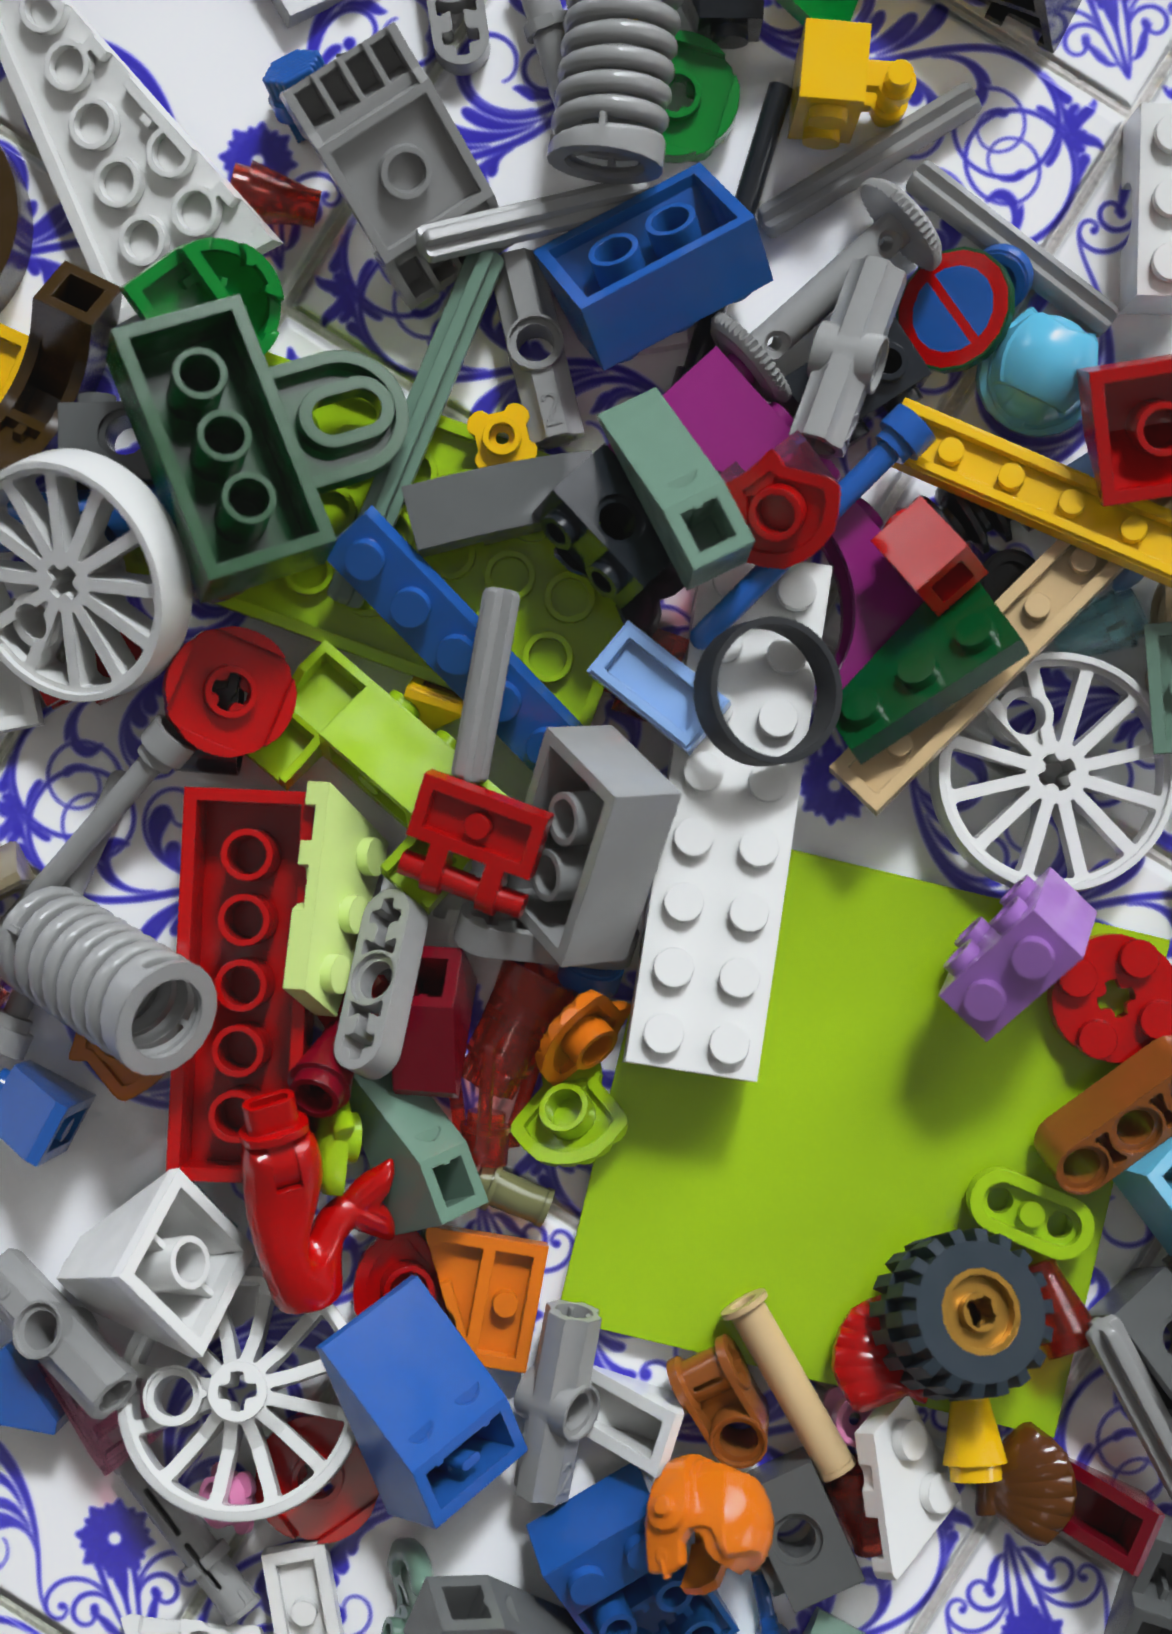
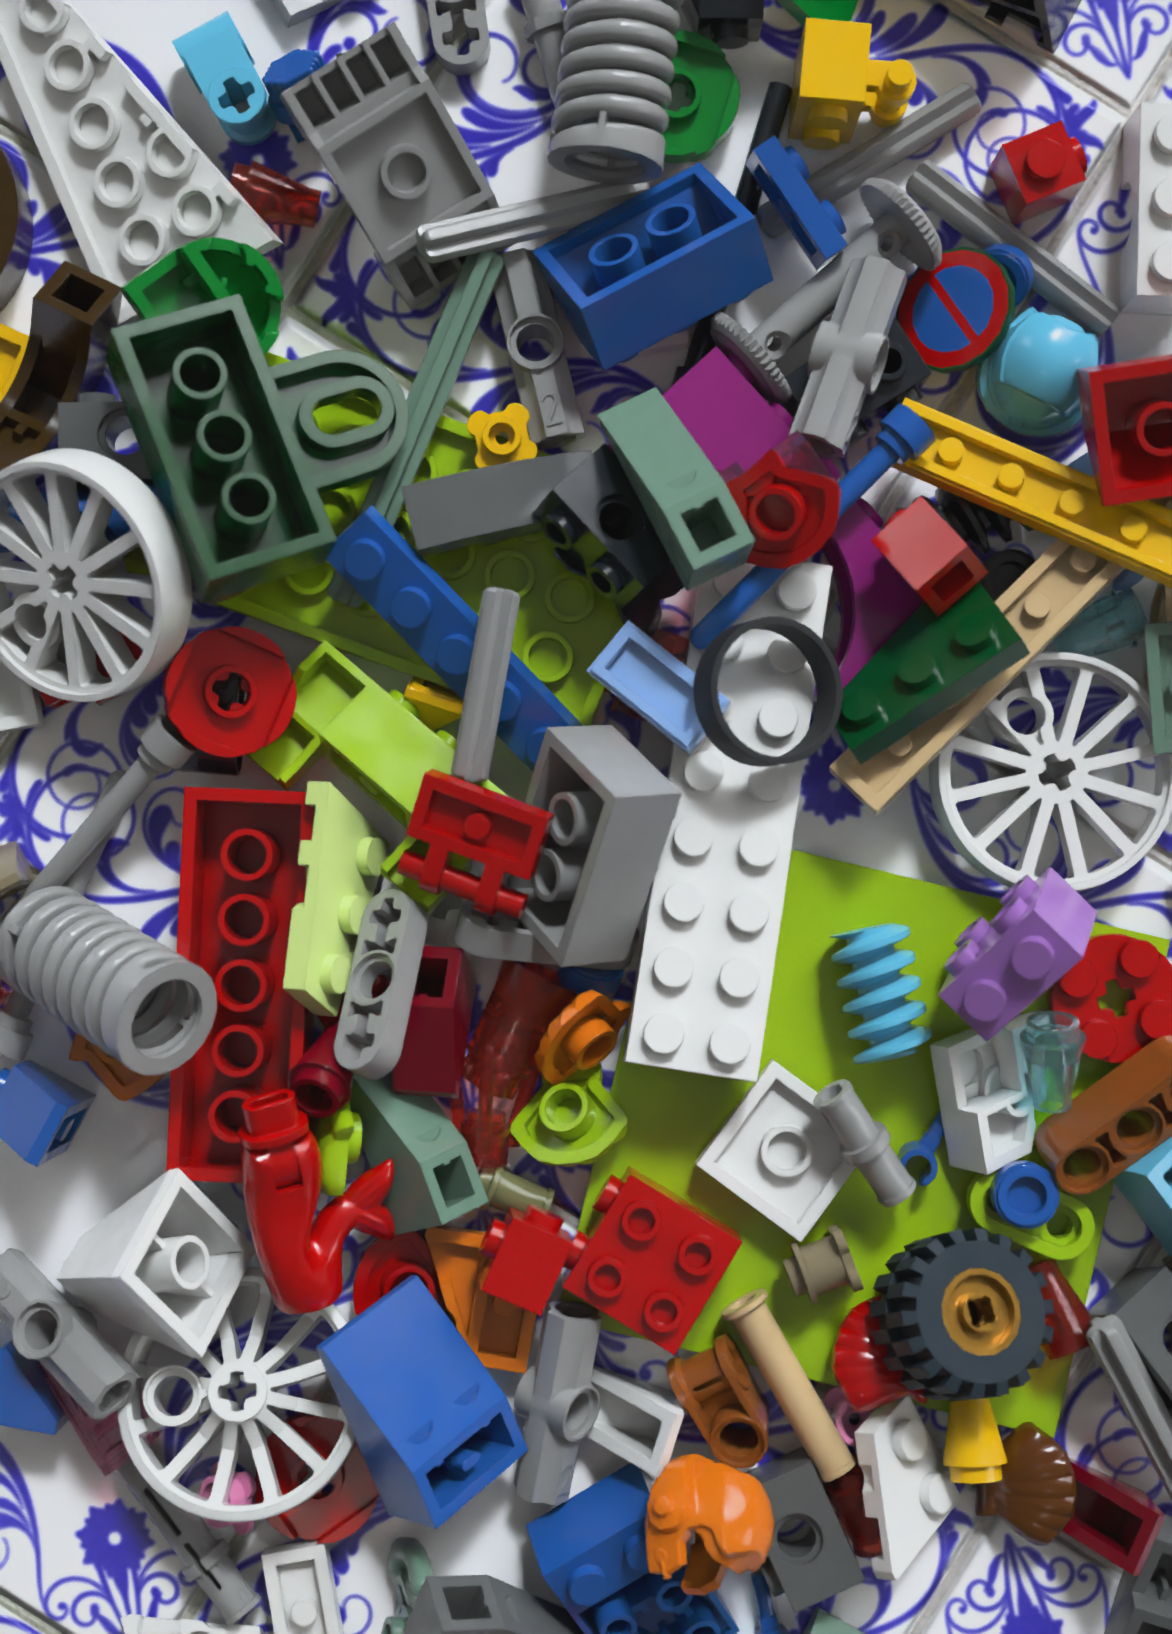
(226, 76): none -> medium azure piece
(524, 1257): none -> red brick
(649, 1258): none -> red brick
(778, 1152): none -> white plate
(783, 179): none -> blue plate
(822, 1266): none -> dark tan brick
(864, 1142): none -> light grey pin
(881, 992): none -> medium azure piece
(925, 1147): none -> blue hand
(985, 1097): none -> white slope
(1024, 1194): none -> blue tile
(1038, 172): none -> red brick
(1052, 1057): none -> clear light blue cone

